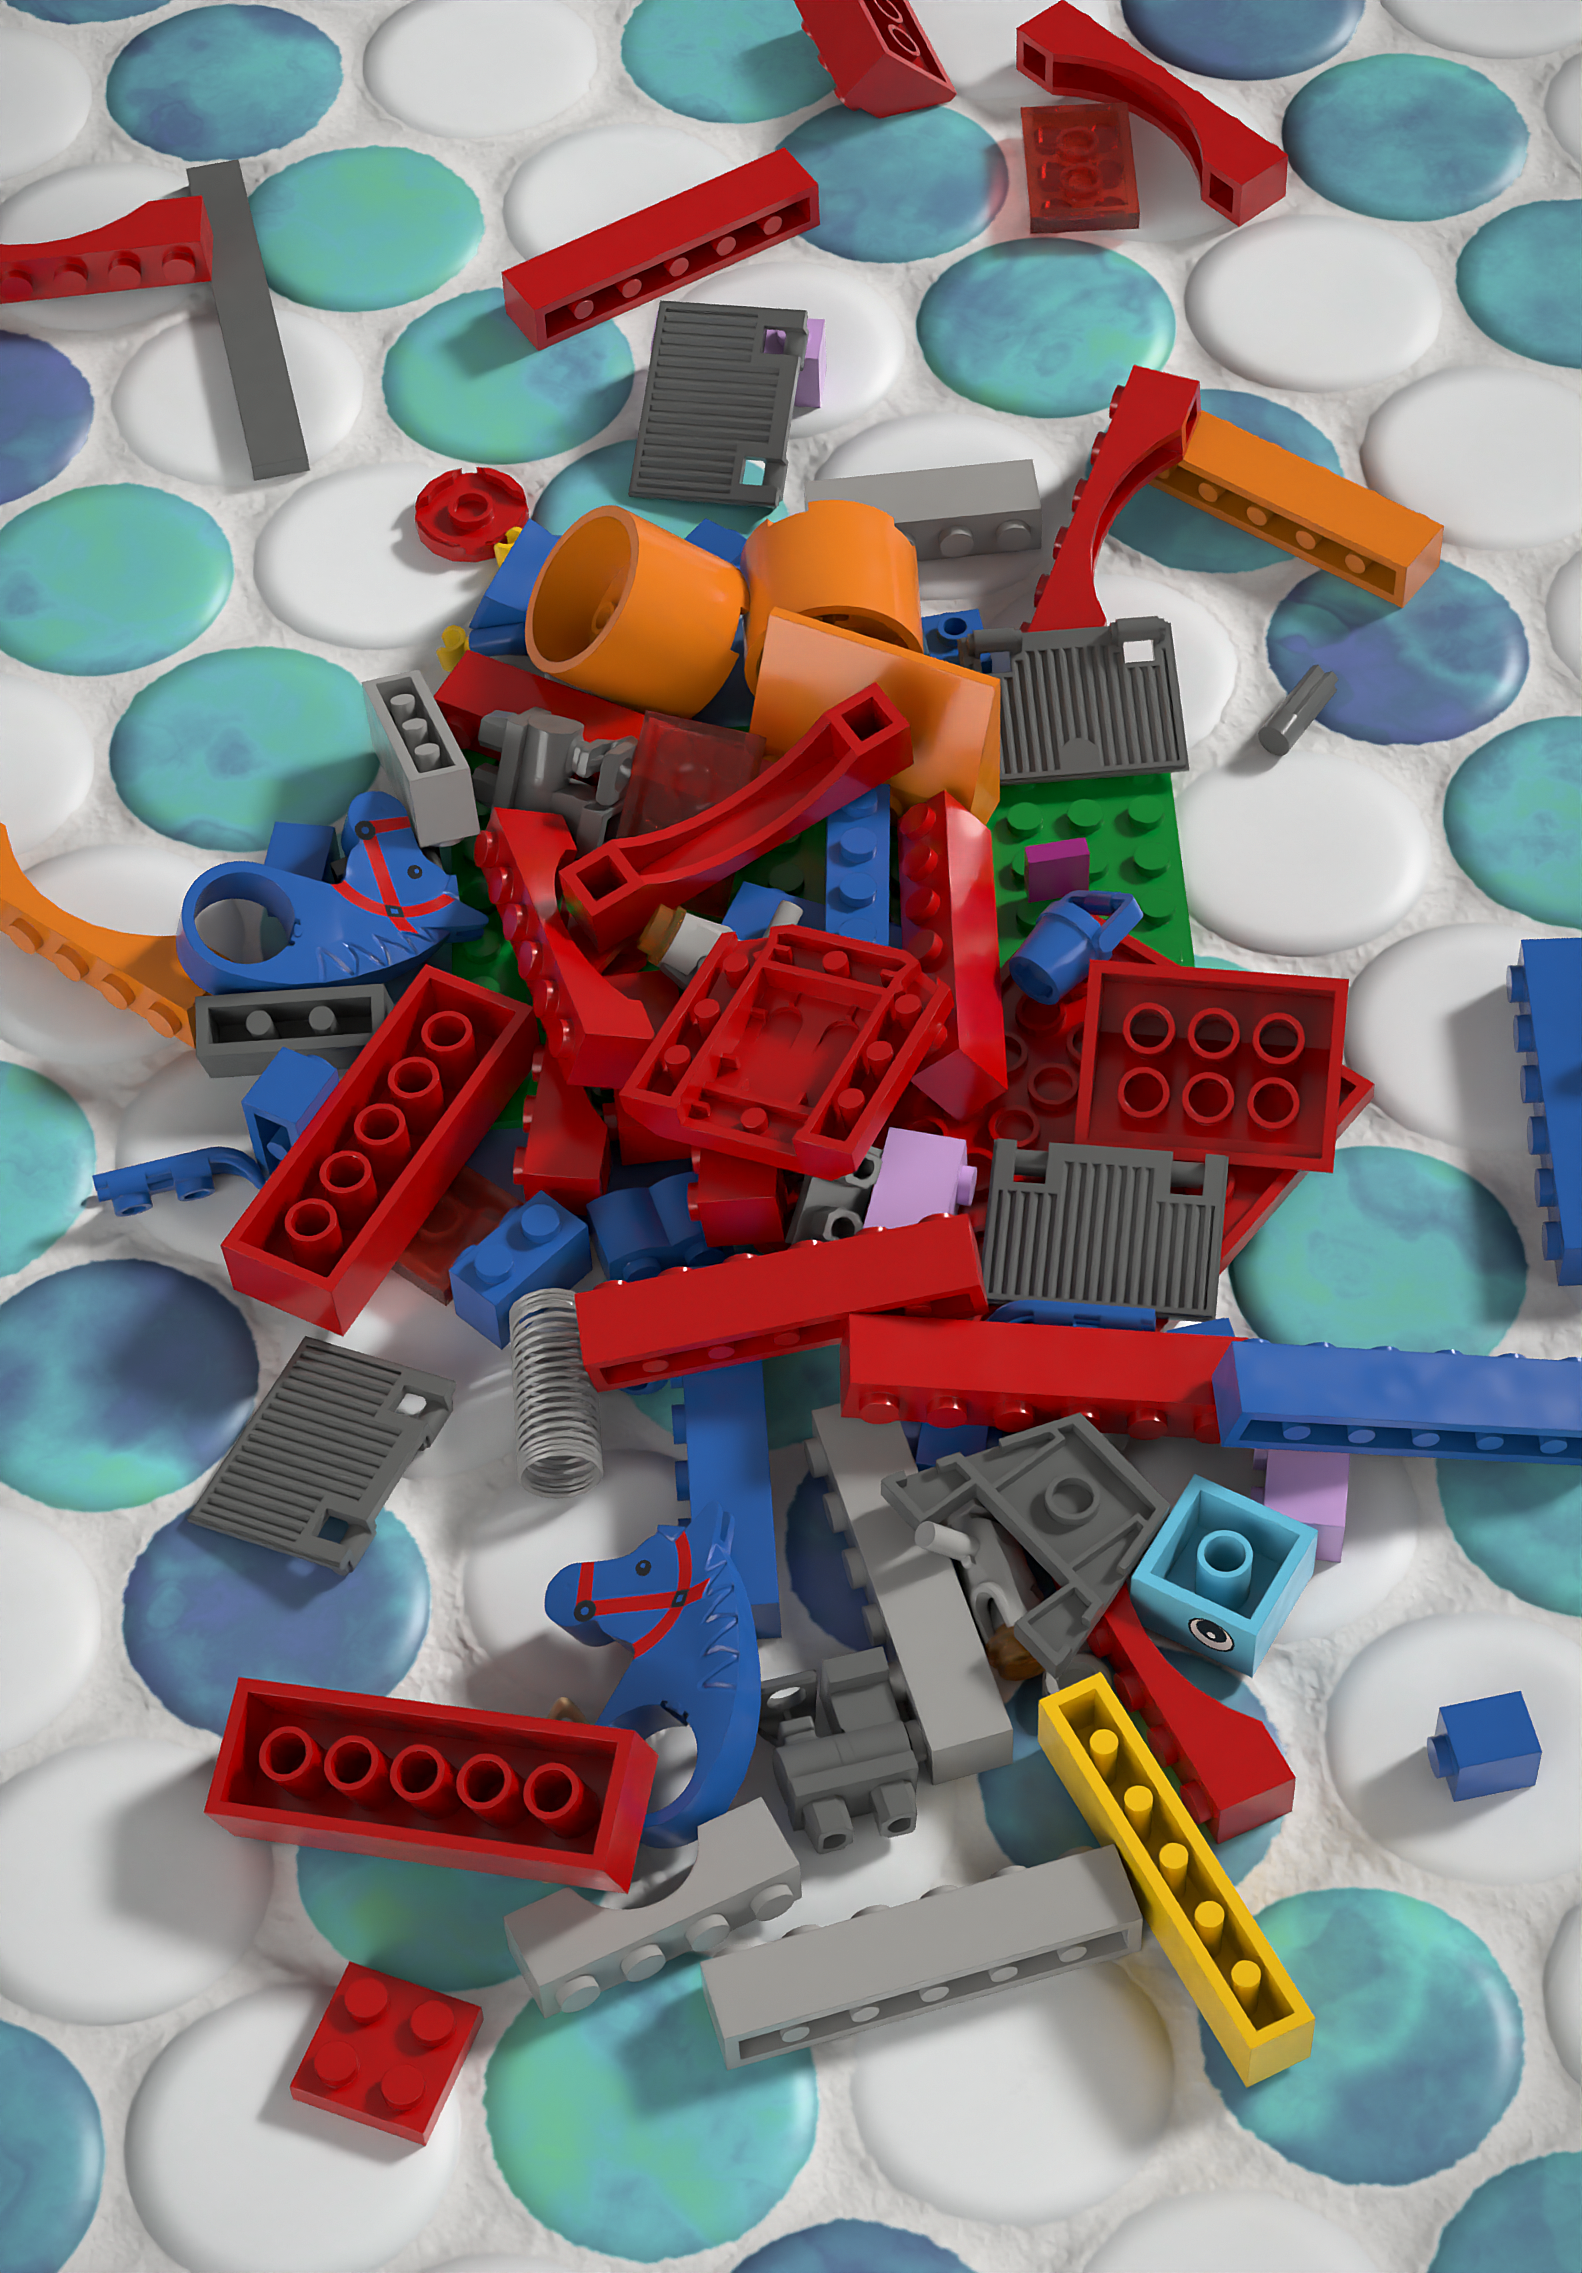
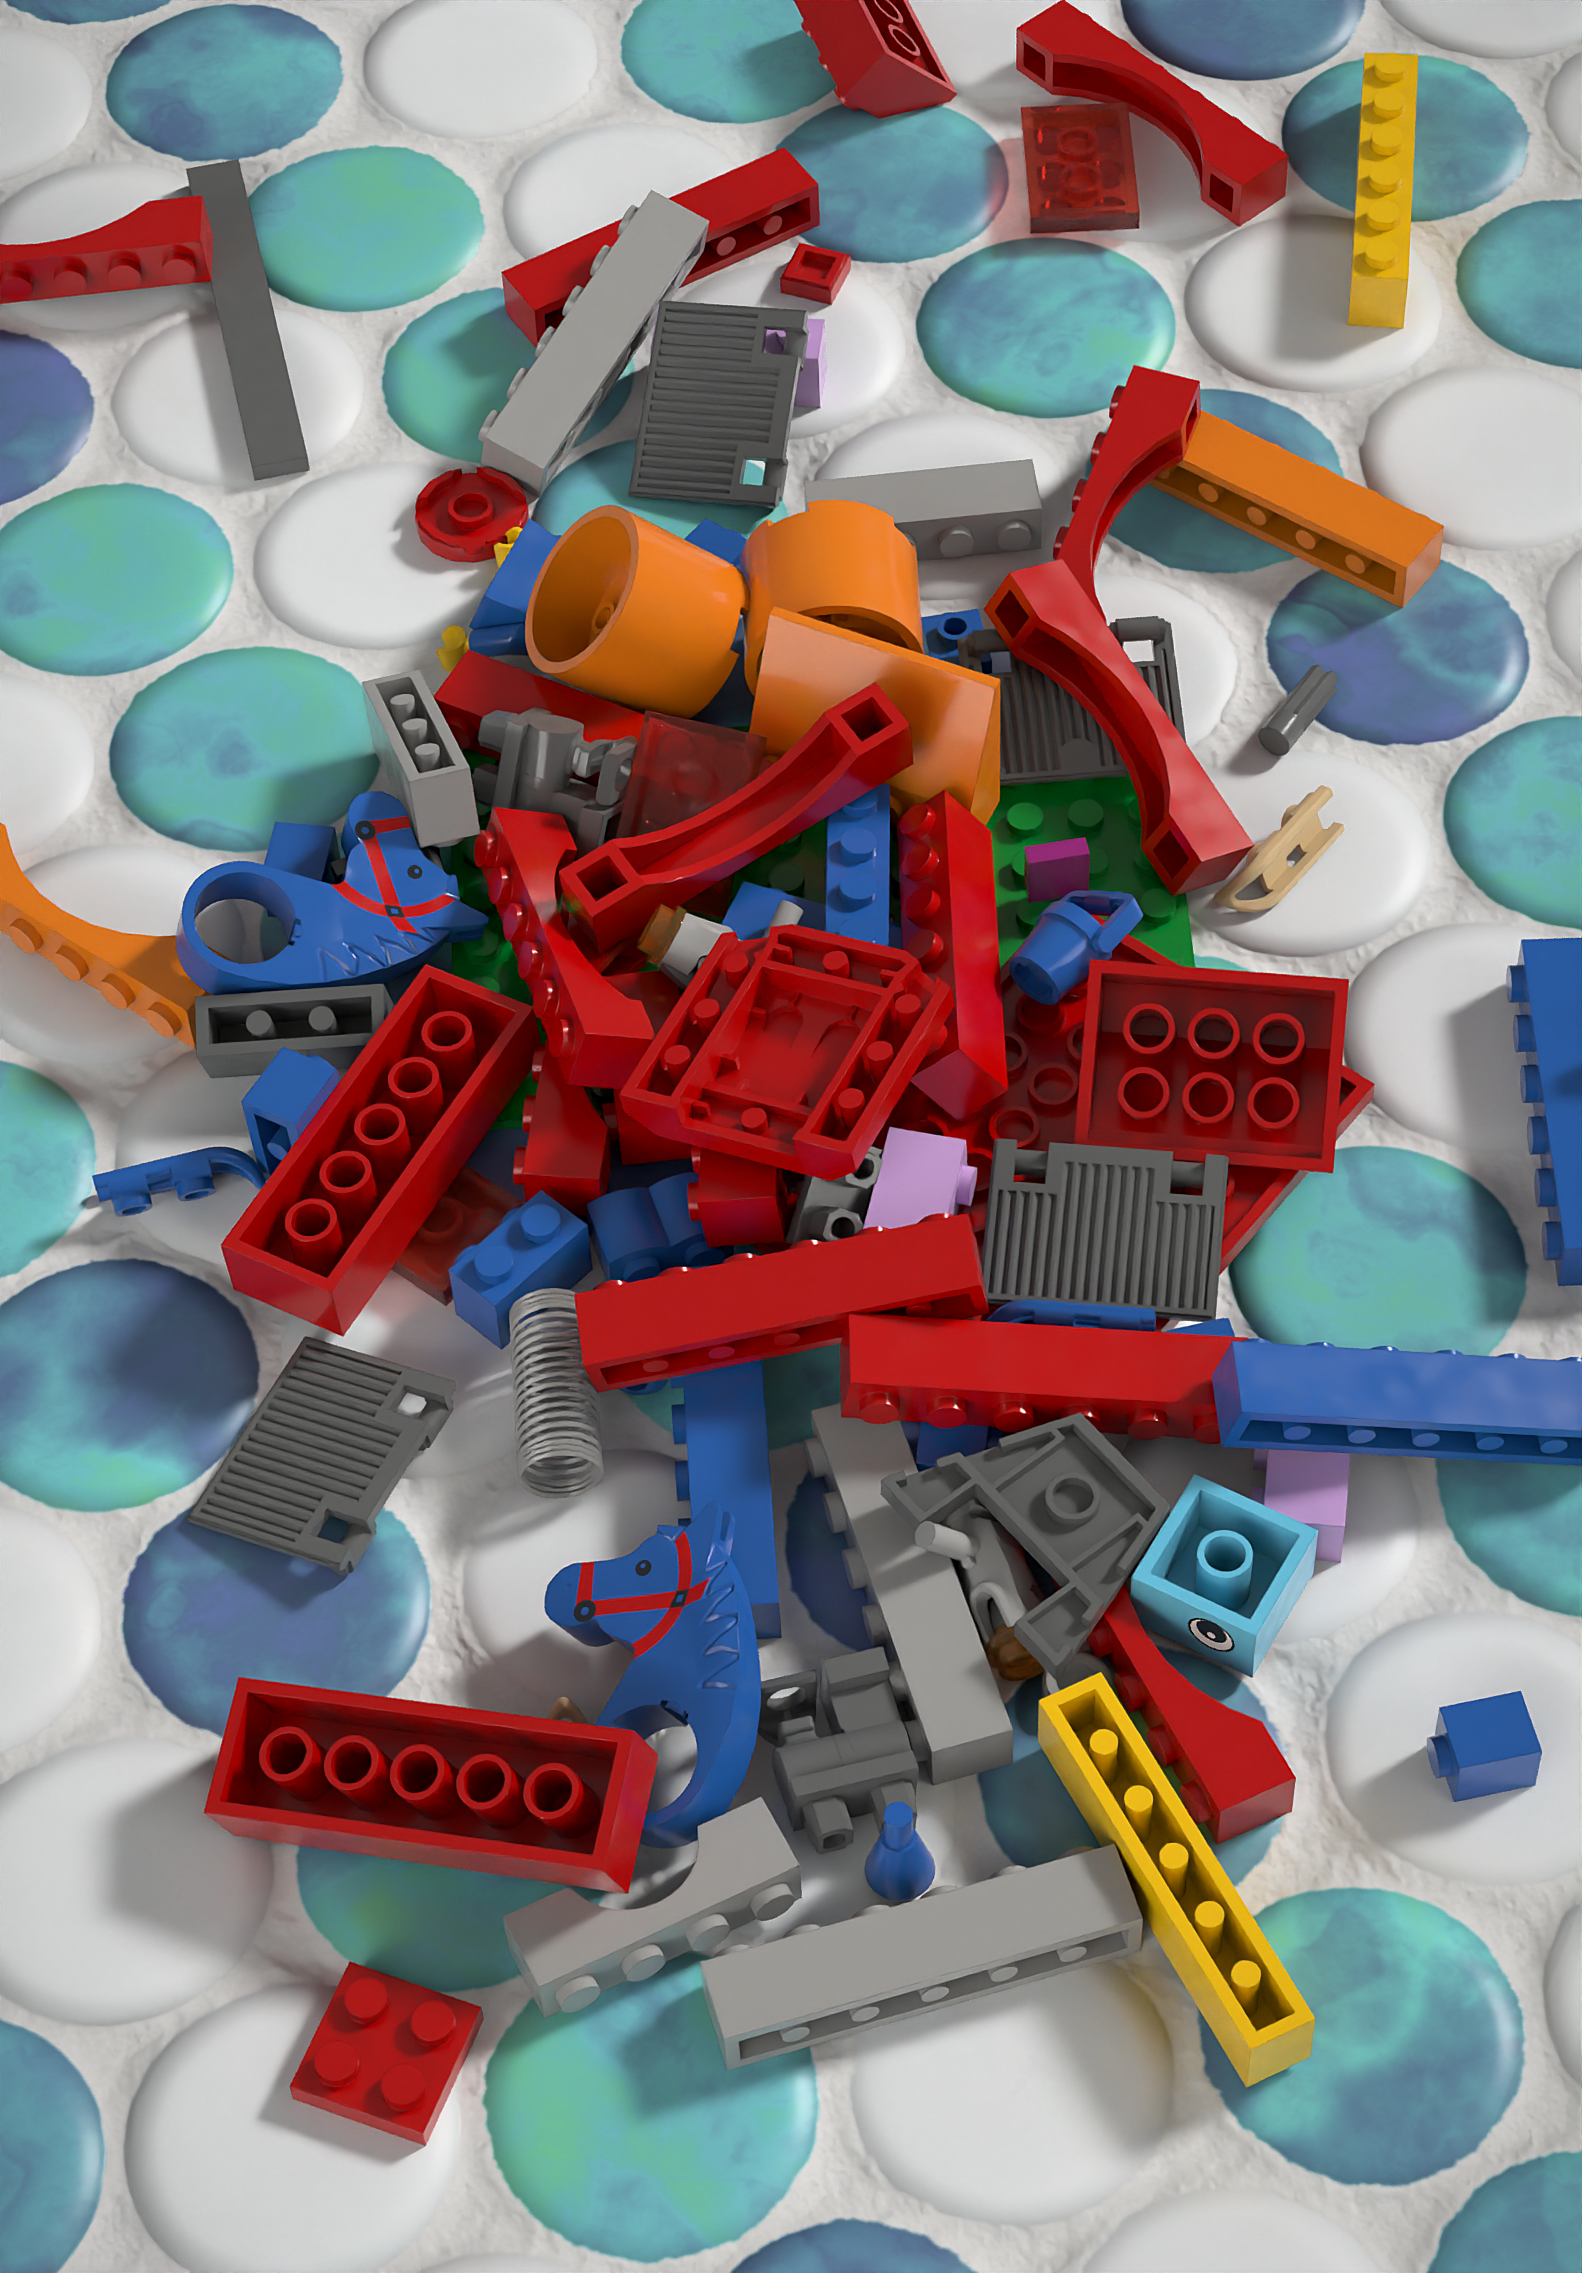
(593, 342): none -> light grey brick
(815, 273): none -> red tile
(899, 1860): none -> blue cone
(1183, 817): none -> red arch
(1268, 860): none -> tan piece
(1383, 191): none -> yellow brick

